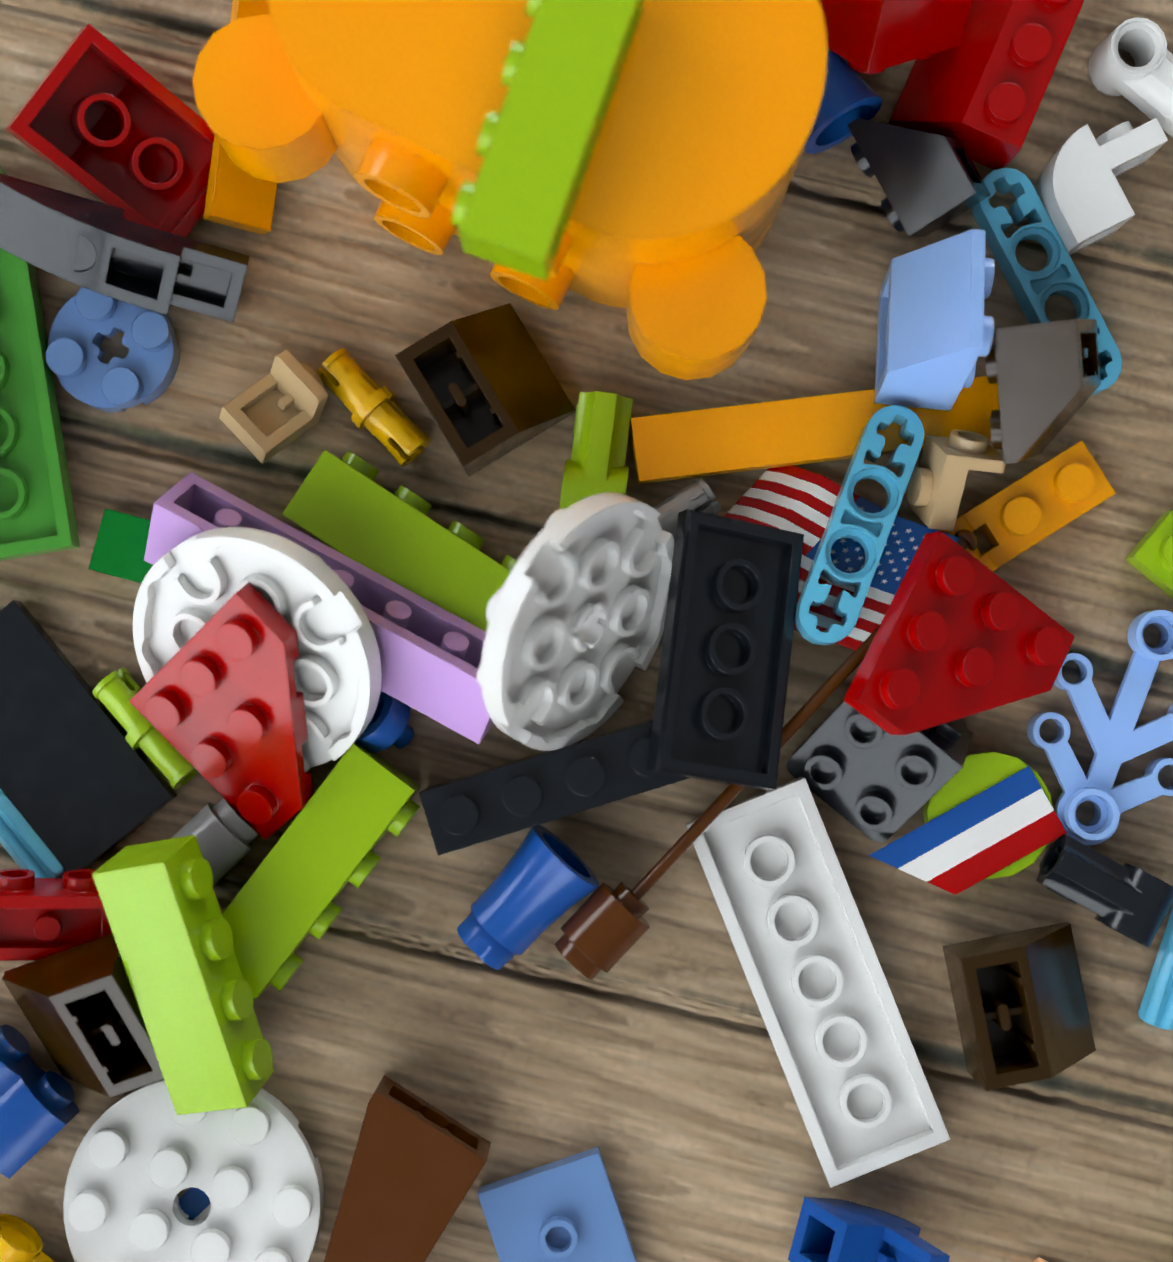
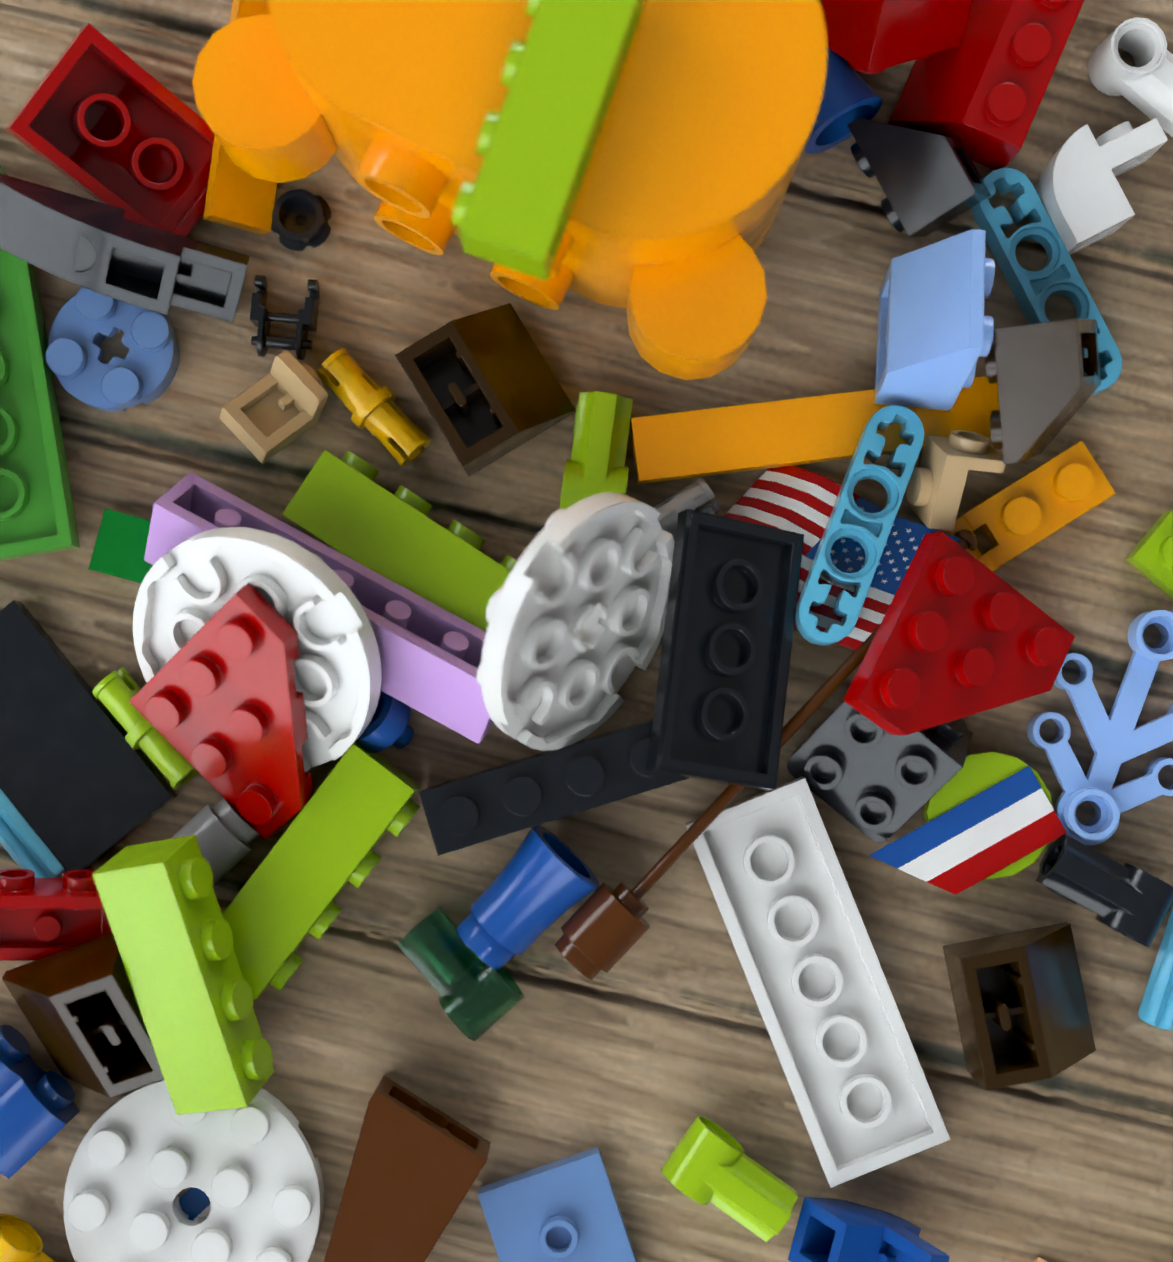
(262, 318): none -> black piece
(296, 204): none -> black plate
(468, 988): none -> clear green piece
(714, 1169): none -> lime piece

